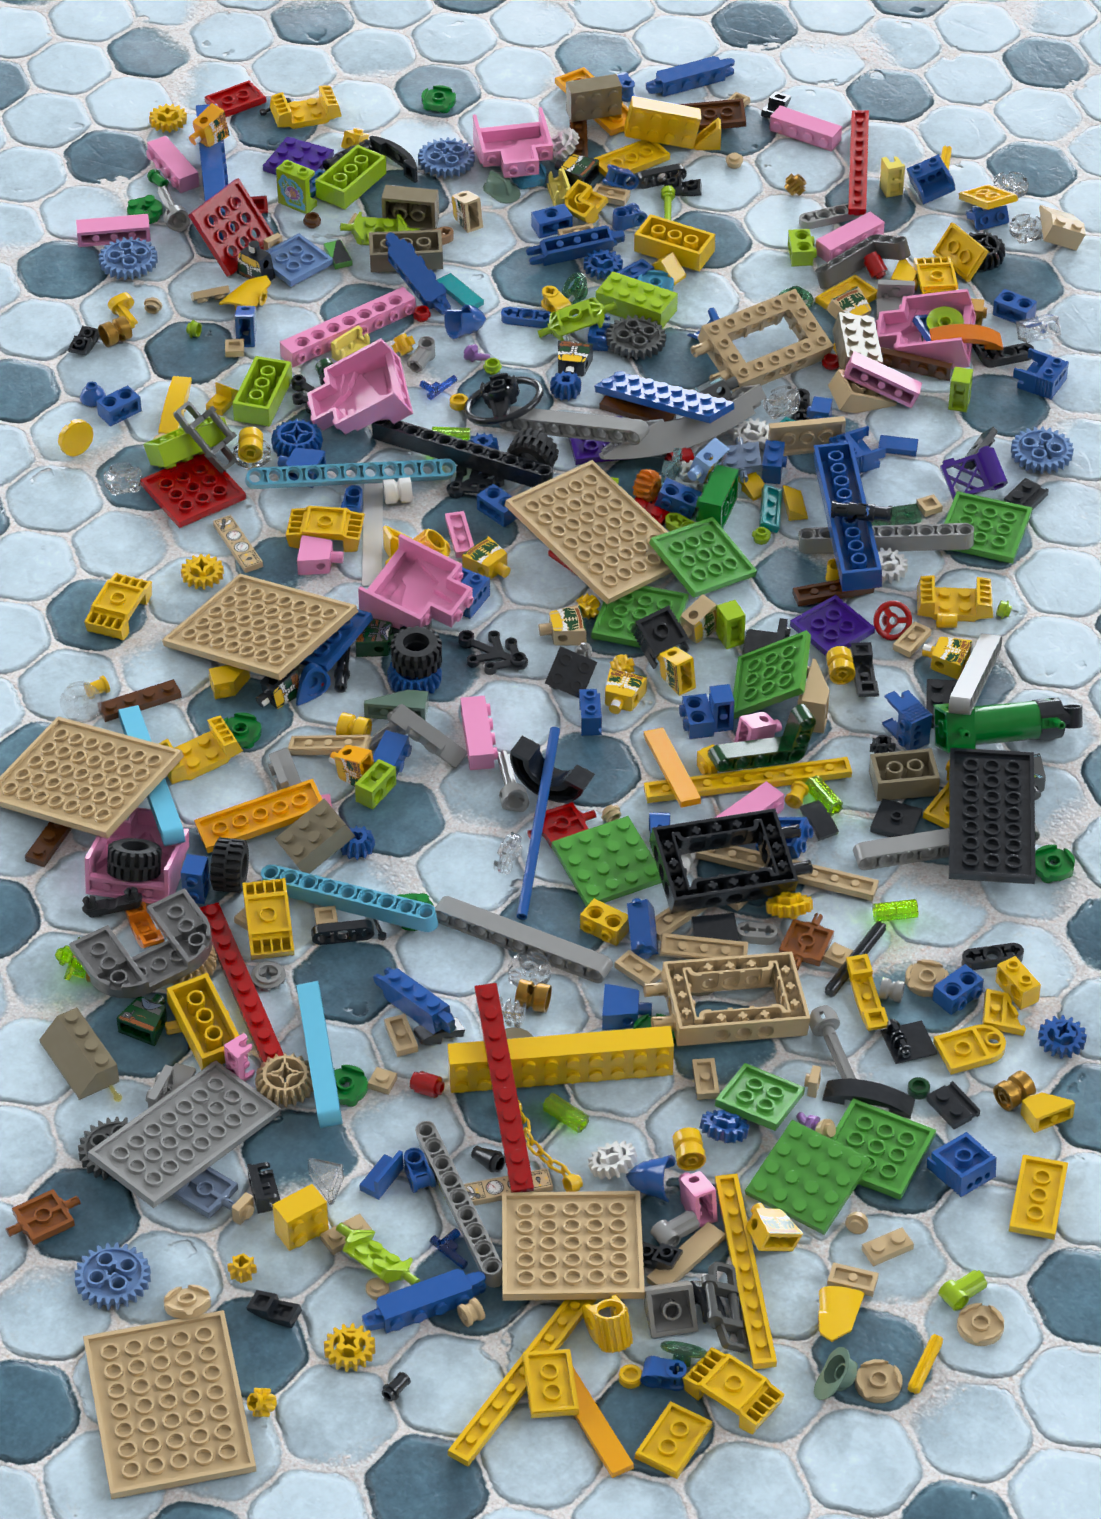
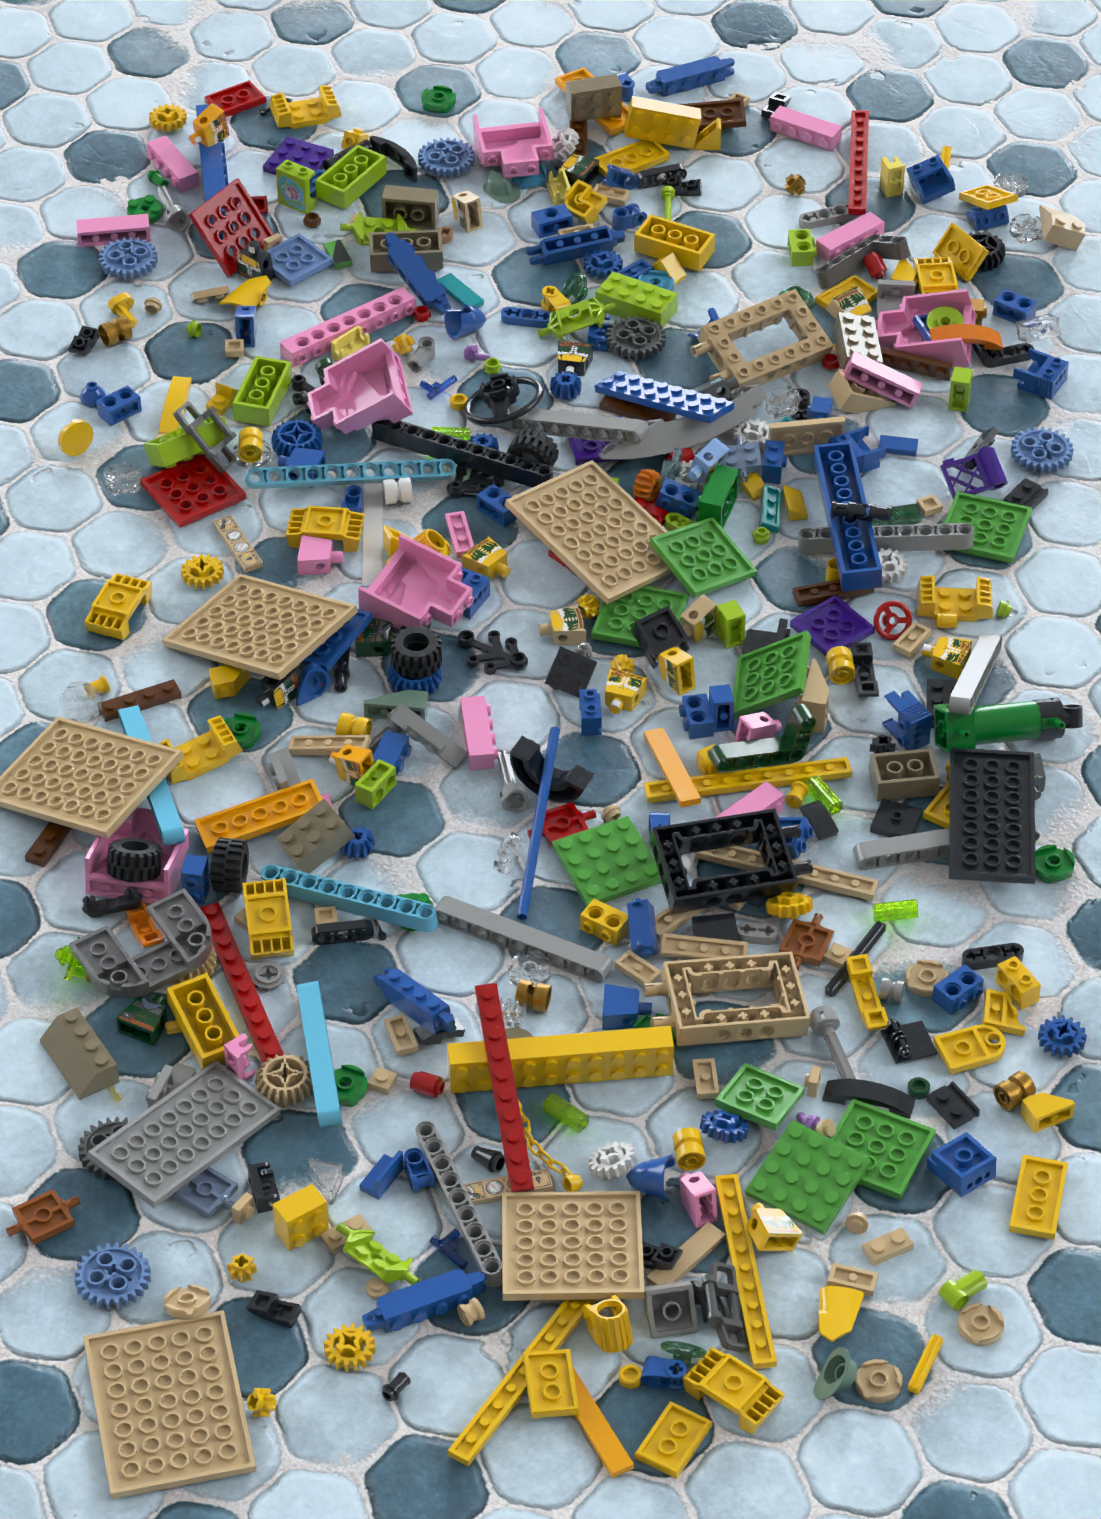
(672, 1231): light grey piece -> none
(734, 160): tan plate -> none

